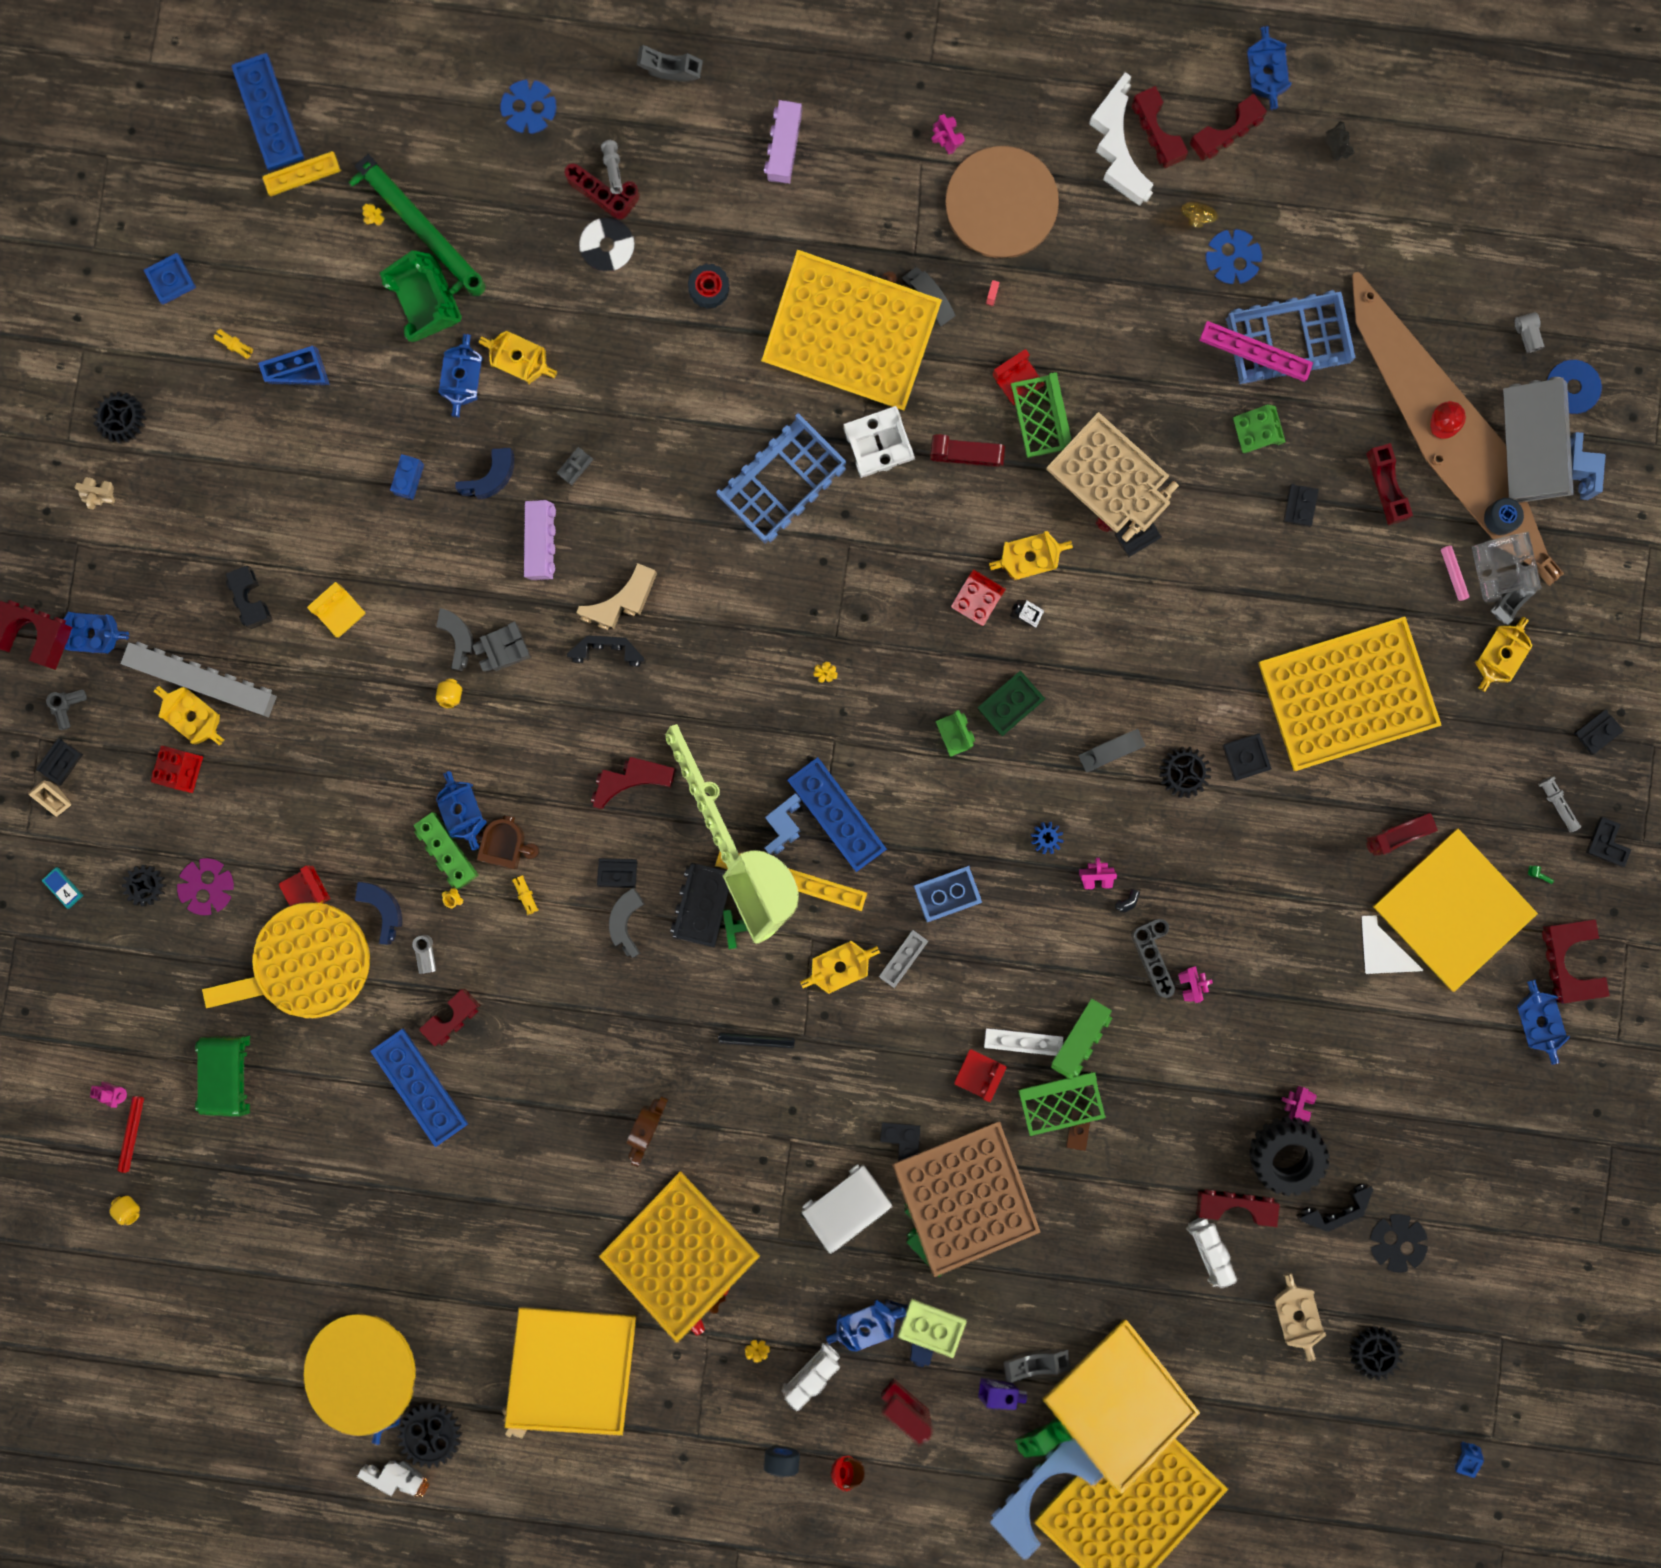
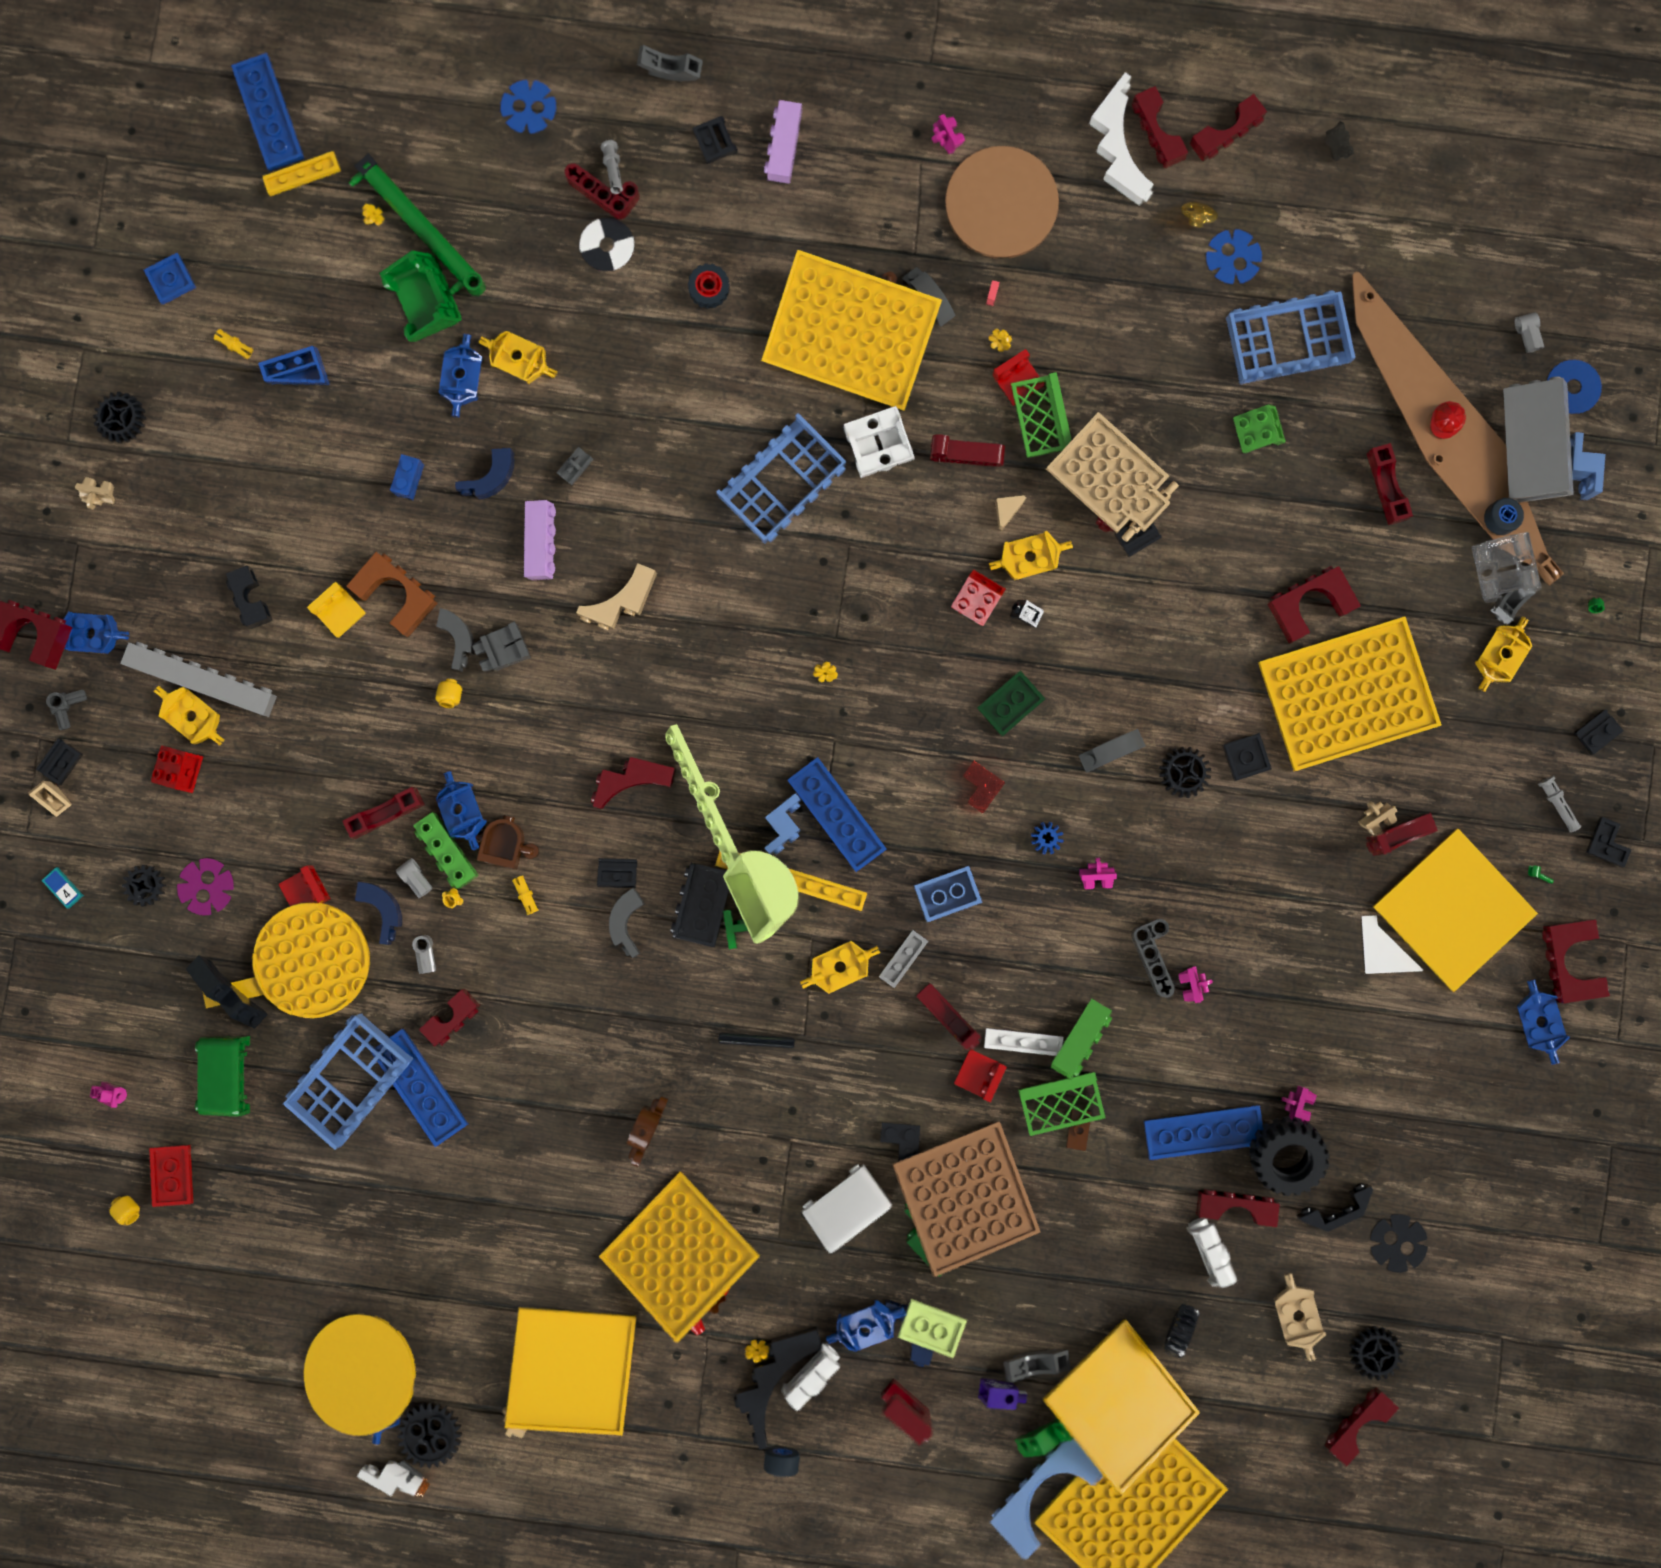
(130, 1134): red axle -> none
(171, 1175): none -> red plate
(219, 989): none -> black arch
(373, 1097): none -> medium blue window
(379, 570): none -> dark orange arch
(383, 814): none -> dark red arch
(411, 874): none -> light grey piece
(581, 650): black slope -> none
(709, 143): none -> black plate
(754, 1398): none -> black arch
(847, 1473): piece -> none
(948, 1017): none -> dark red arch
(955, 734): bright green bracket -> none
(987, 785): none -> clear red plate
(1000, 339): none -> yellow plant
(1007, 508): none -> tan slope
(1130, 903): black arm -> none
(1181, 1331): none -> black gear
(1202, 1132): none -> blue plate
(1256, 351): dark pink plate -> none
(1269, 54): blue plate -> none
(1300, 505): black plate -> none
(1330, 583): none -> dark red arch
(1374, 1407): none -> dark red arch
(1377, 814): none -> tan hips
(1455, 573): bright pink axle -> none
(1470, 1460): blue bracket -> none
(1599, 605): none -> green hinge

